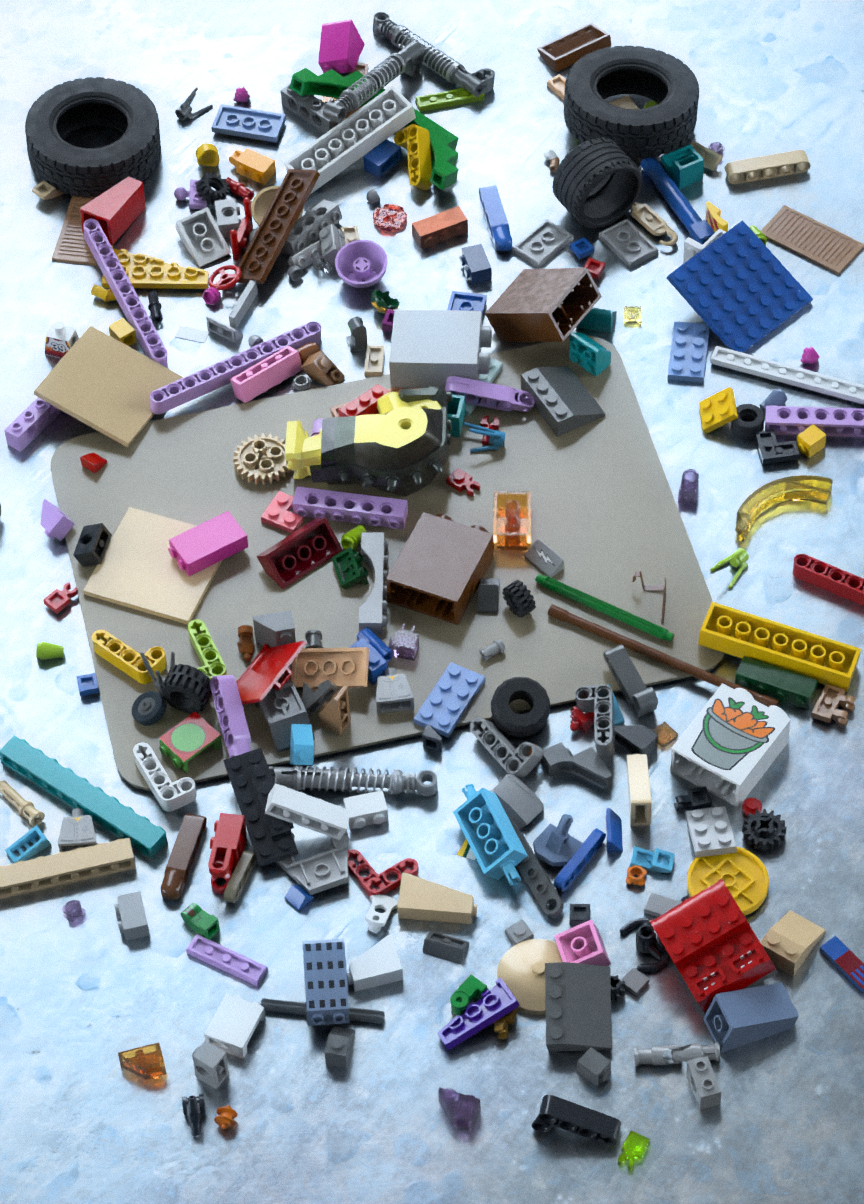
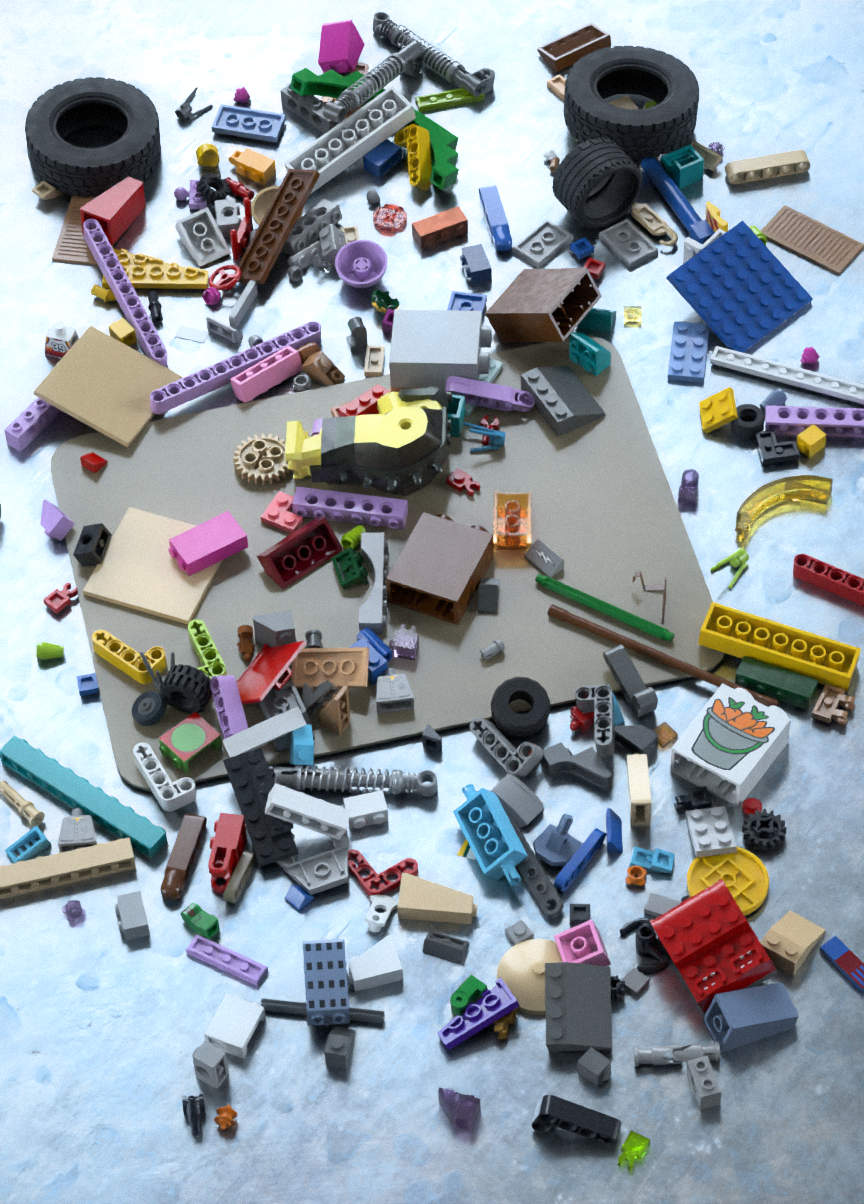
(144, 1061): clear orange slope -> none
(264, 732): none -> white slope
(449, 699): medium blue plate -> none
(519, 598): black tyre -> none

